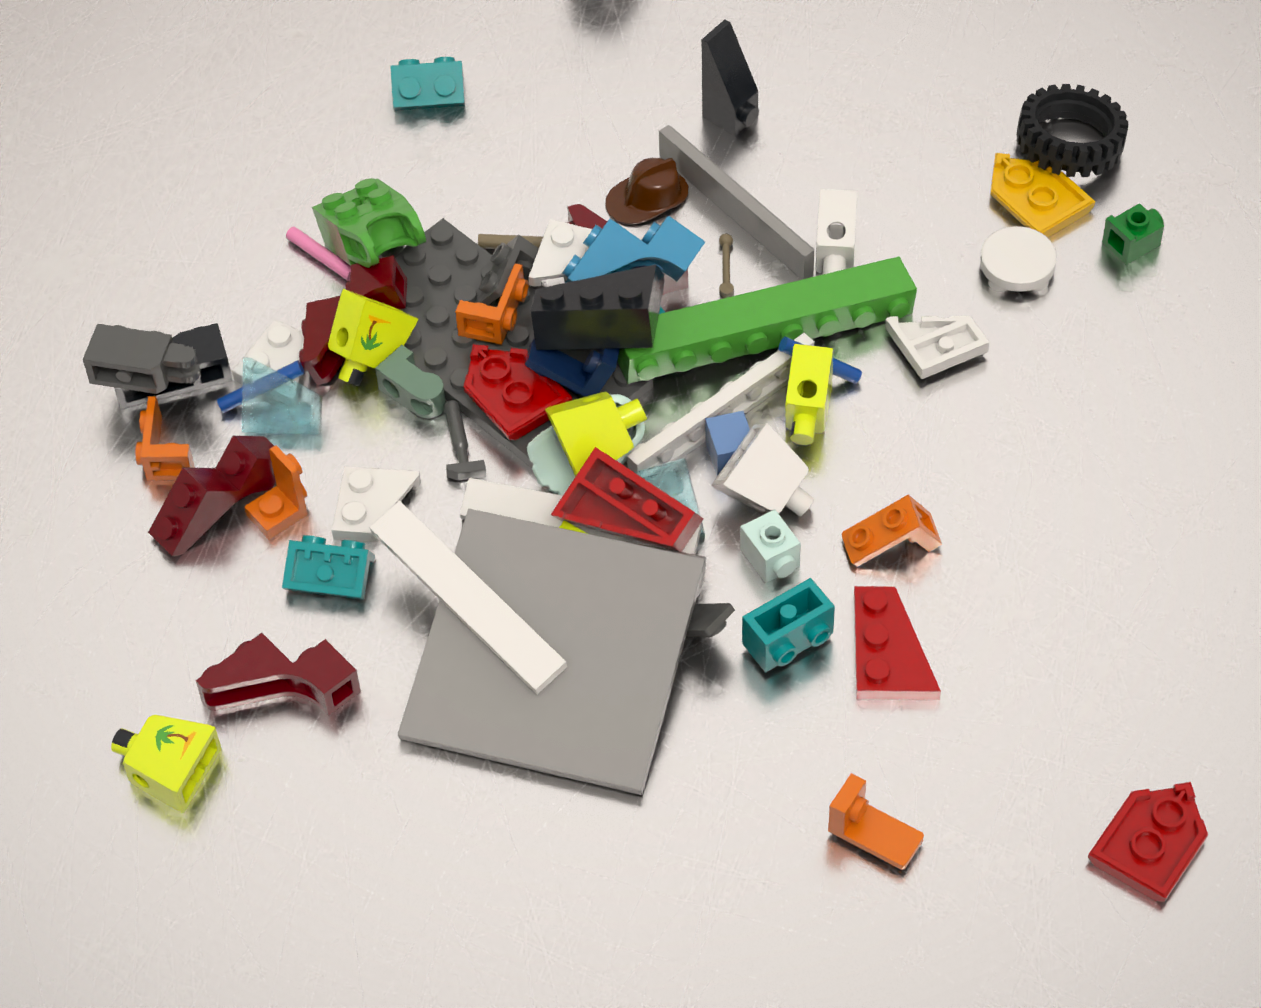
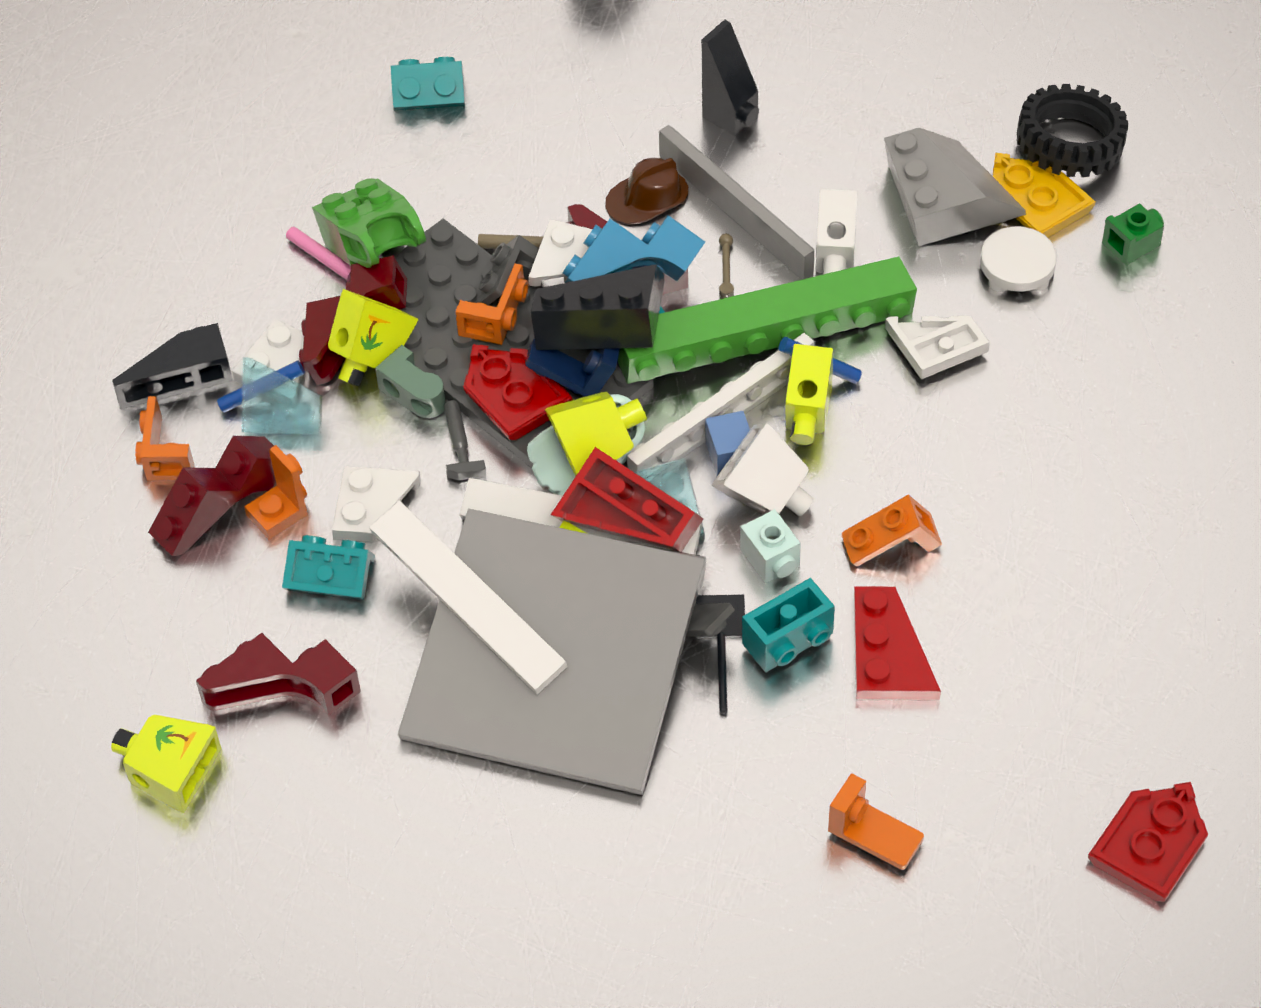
(138, 359): dark grey hinge -> none
(732, 630): none -> black piece
(945, 186): none -> light grey wedge

